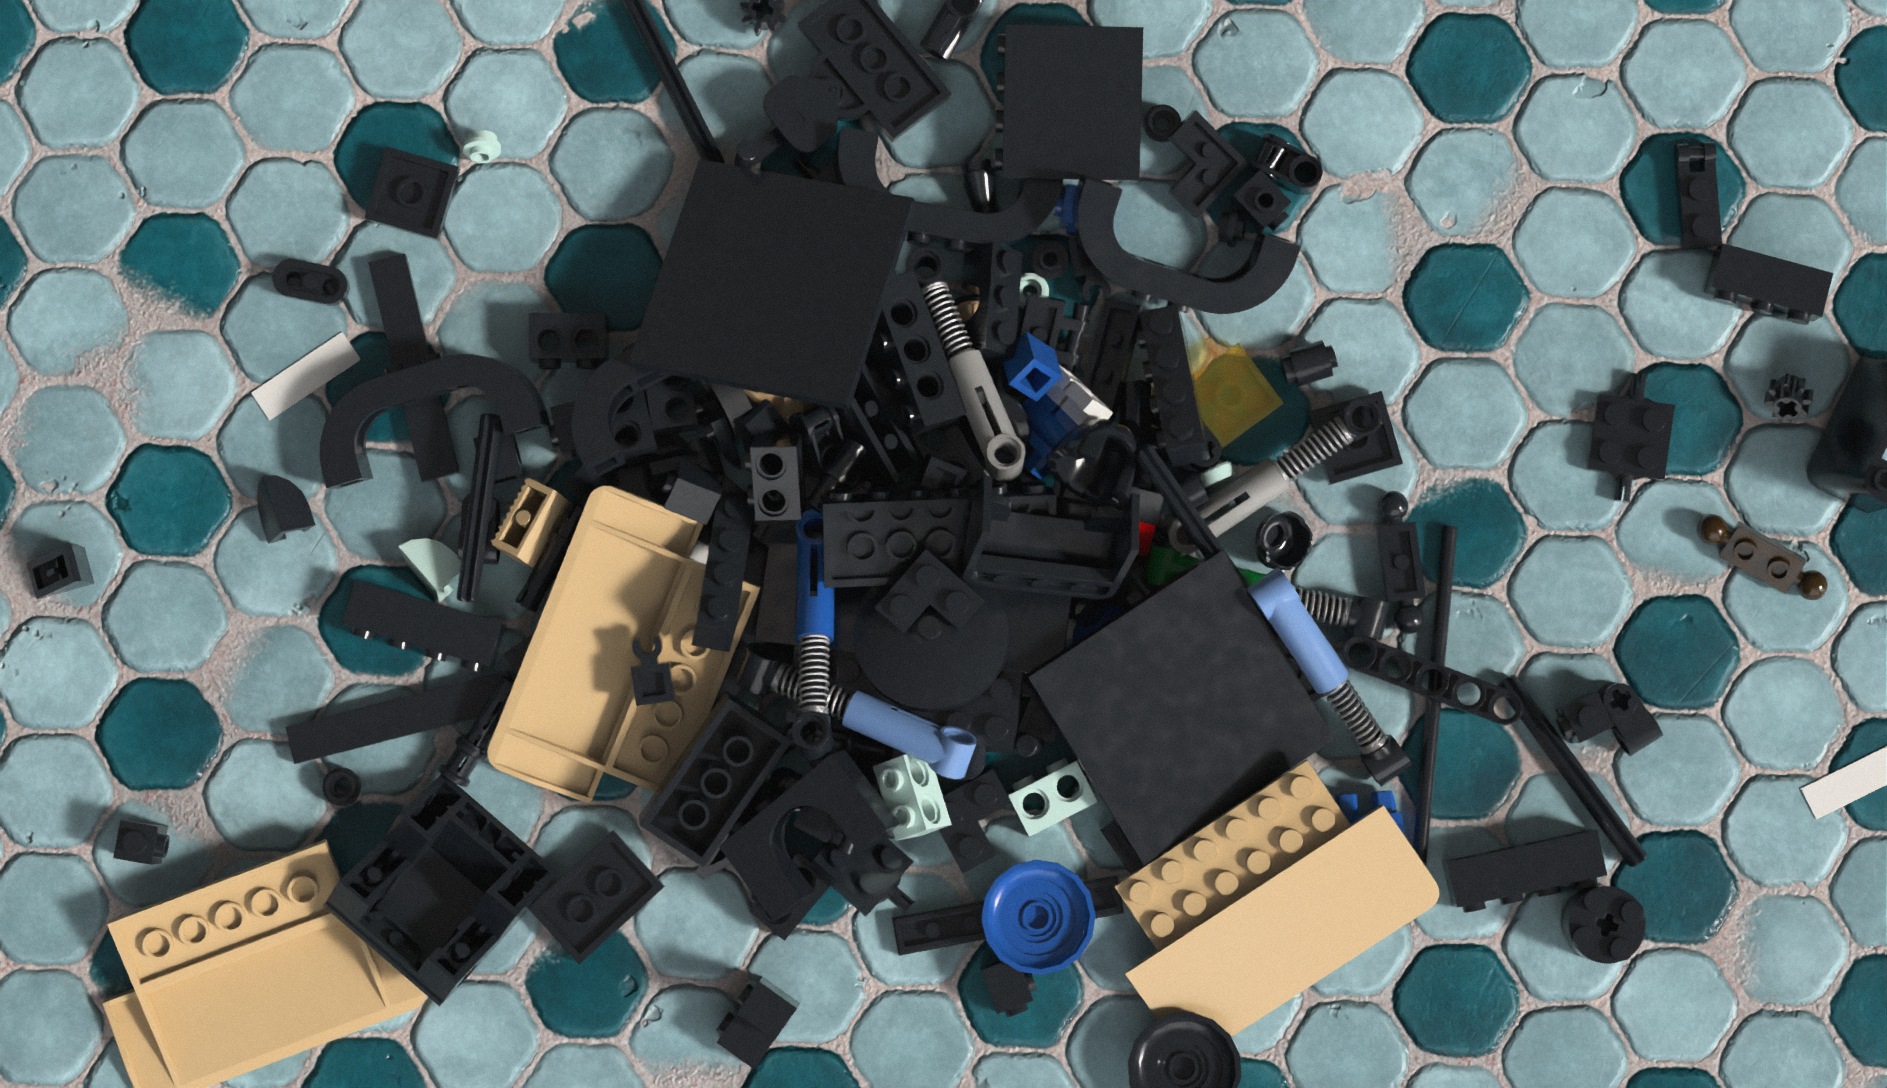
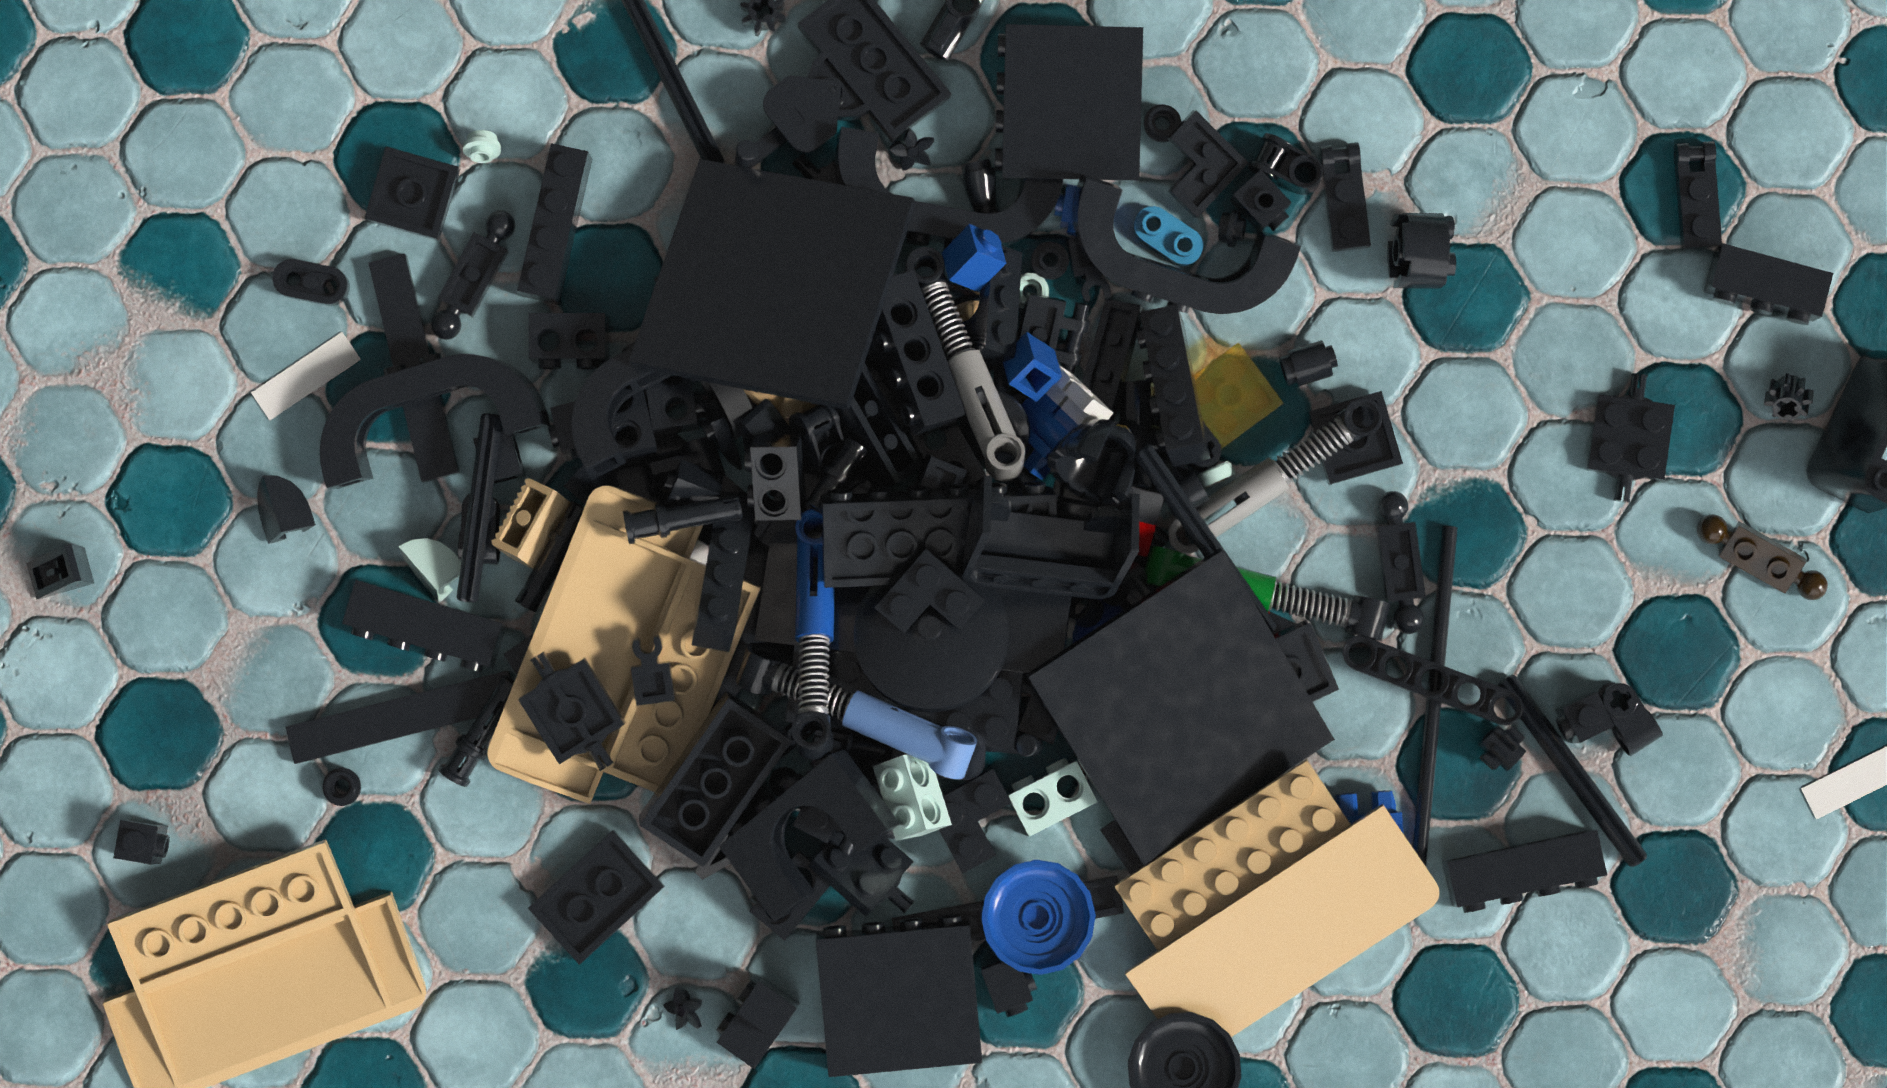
(440, 889): black slope -> none
(473, 274): none -> black plate
(555, 224): none -> black brick
(572, 710): none -> black plate
(663, 520): none -> black pin
(684, 1008): none -> black plant
(898, 996): none -> black panel
(912, 149): none -> black plant
(973, 257): none -> blue brick
(1165, 239): none -> dark azure plate
(1282, 540): black hair -> none
(1327, 673): piece -> none
(1345, 198): none -> black plate
(1421, 250): none -> black brick
(1502, 747): none -> black gear
(1612, 944): black brick -> none

